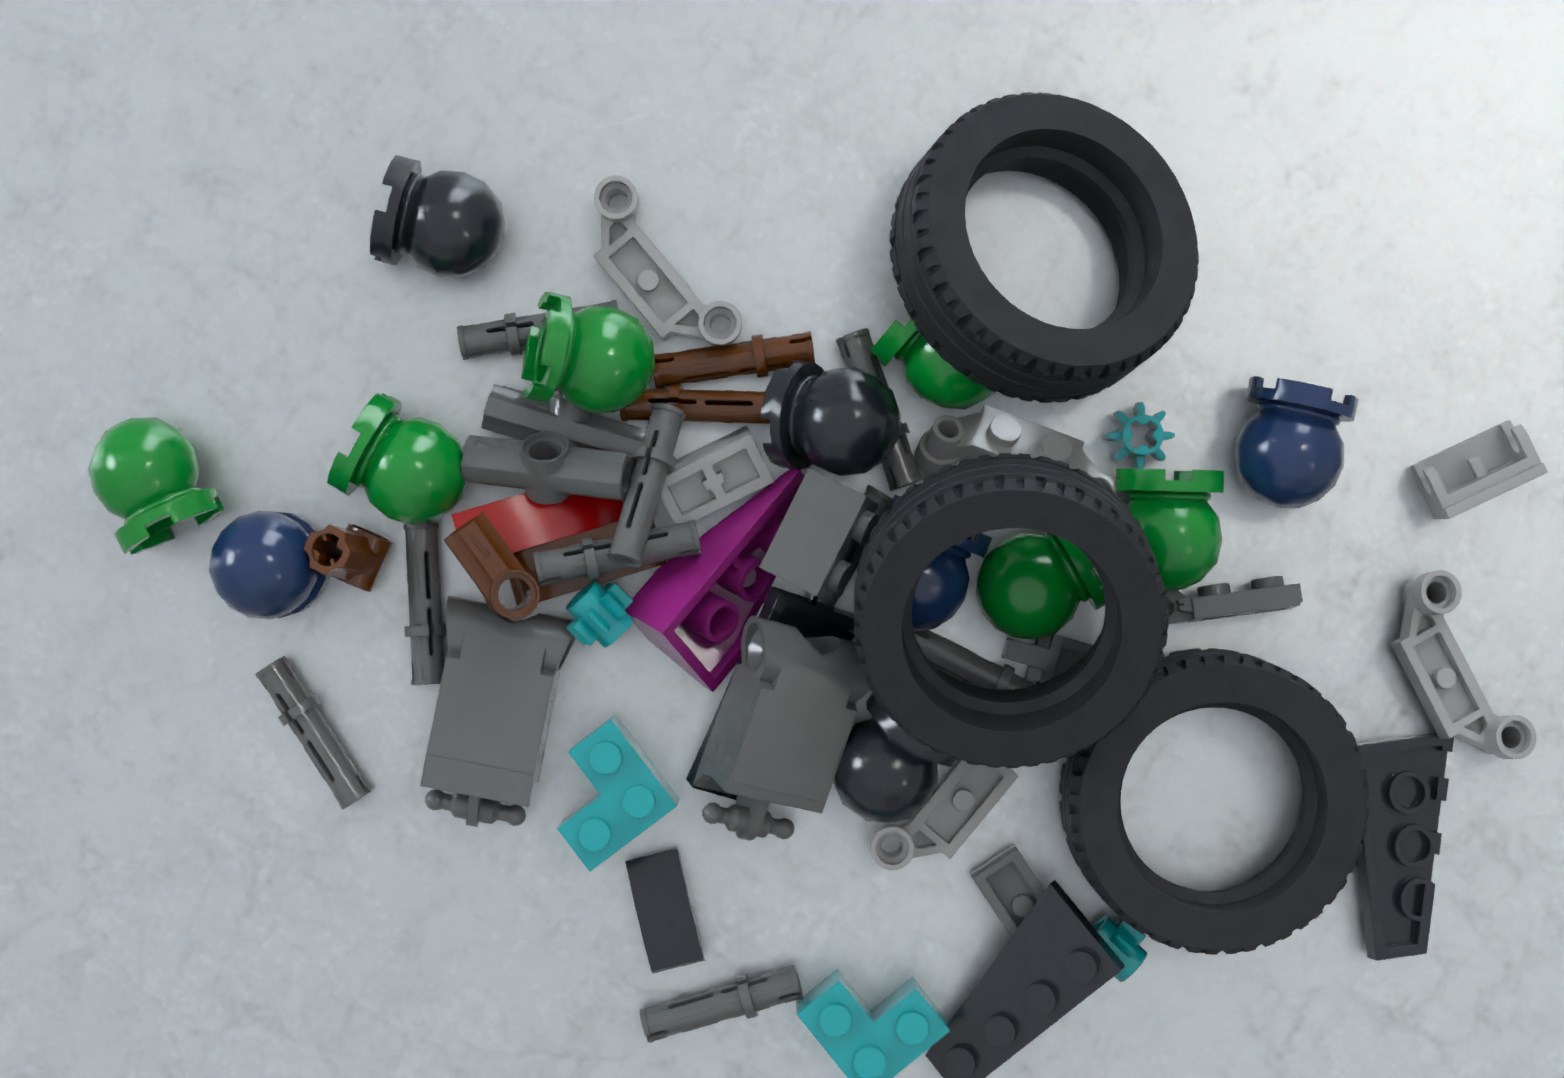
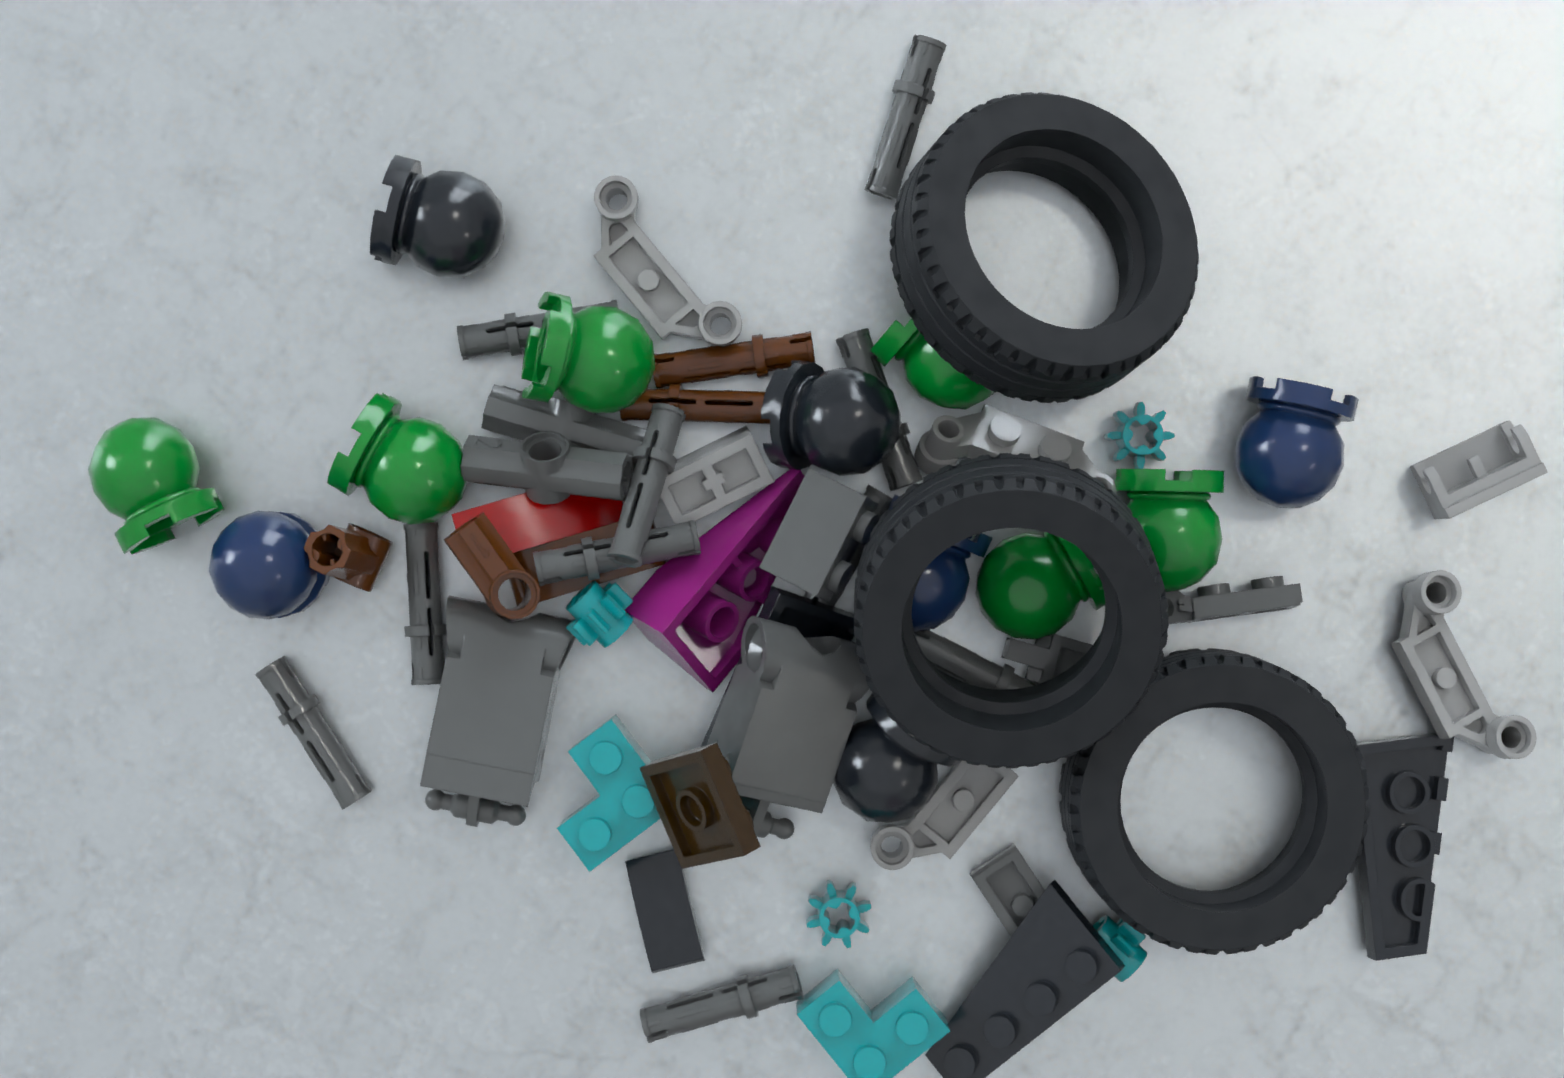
(700, 806): none -> dark brown plate
(843, 928): none -> teal gear
(911, 98): none -> dark grey pin

